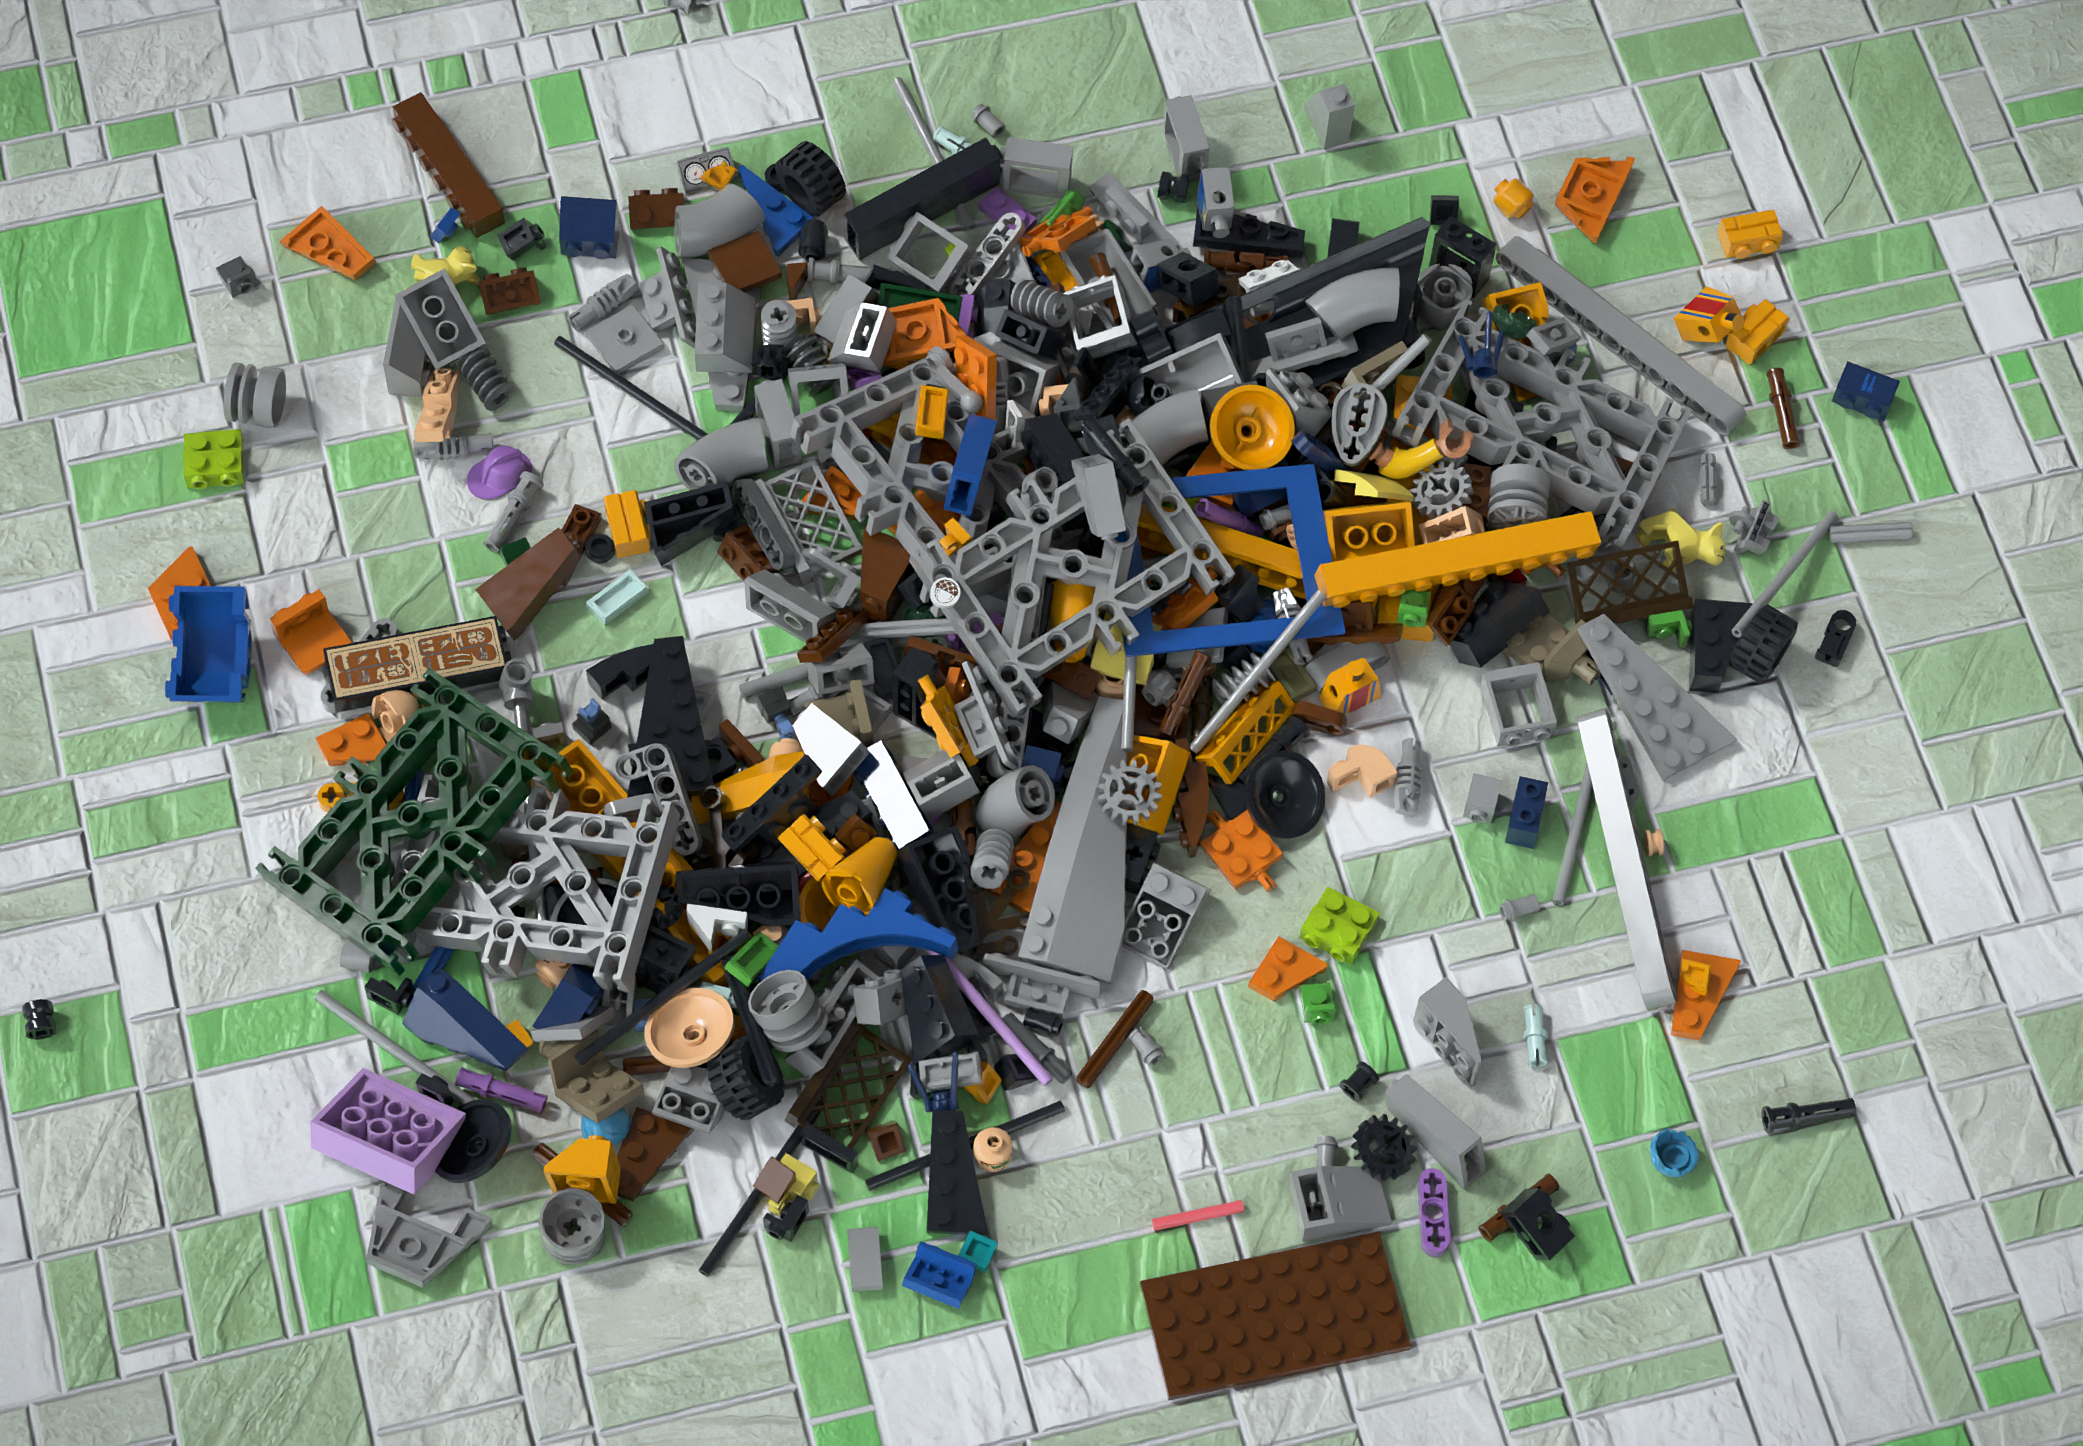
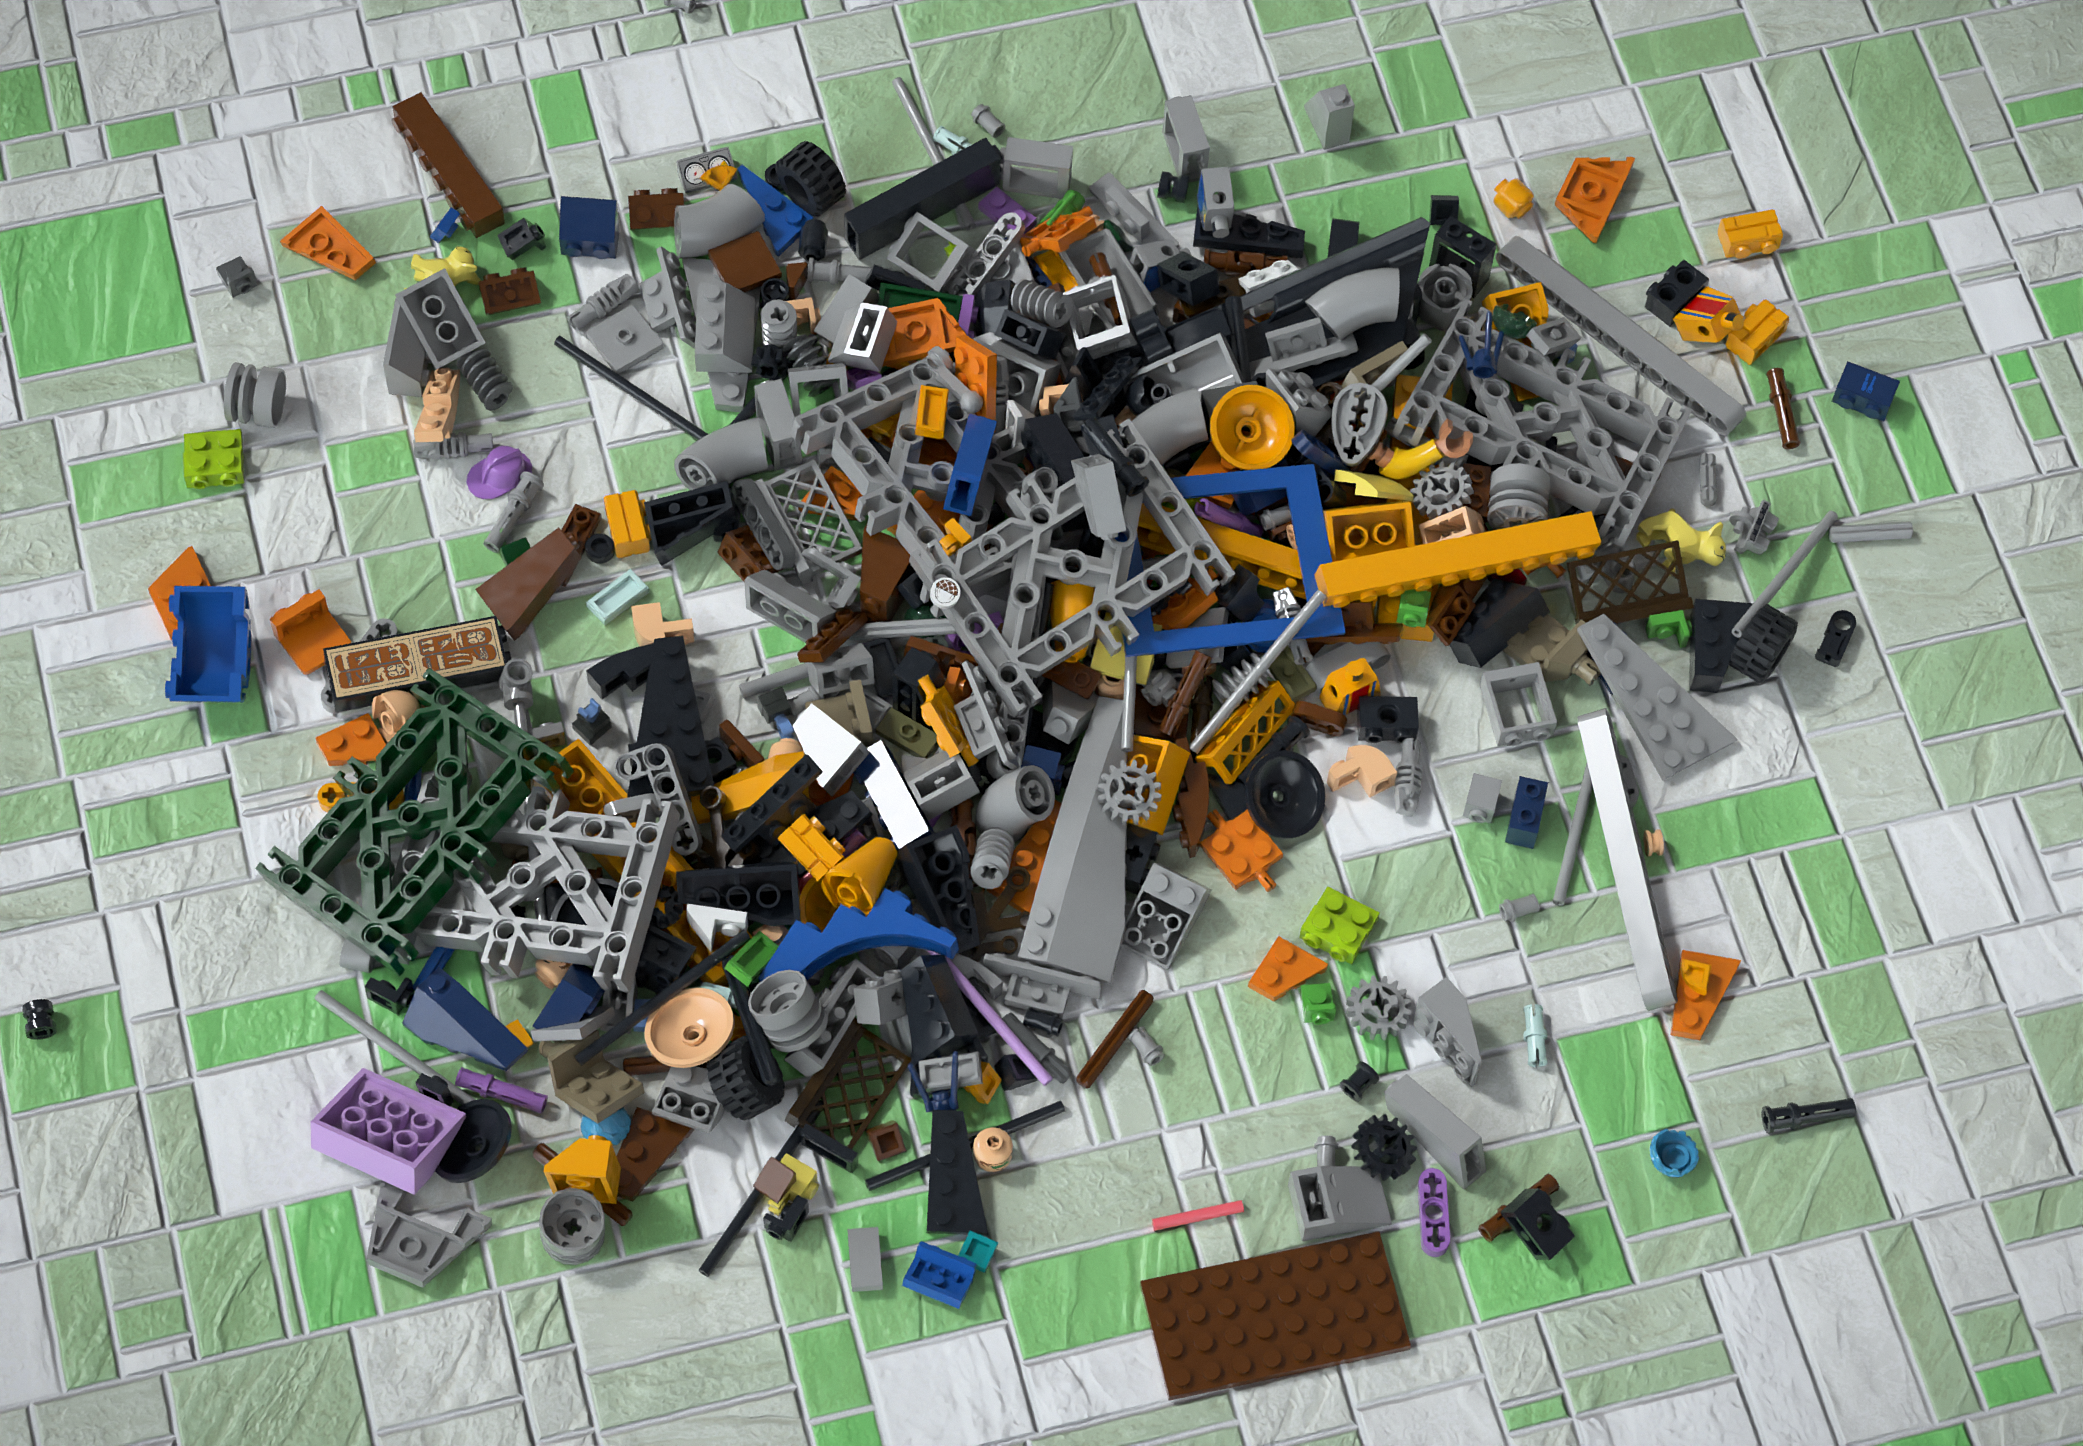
(650, 626): none -> light nougat brick
(774, 290): none -> black wheel
(856, 832): reddish brown plate -> none
(907, 734): none -> olive plate
(1369, 1016): none -> light grey gear
(1400, 710): none -> black brick
(1675, 291): none -> black brick

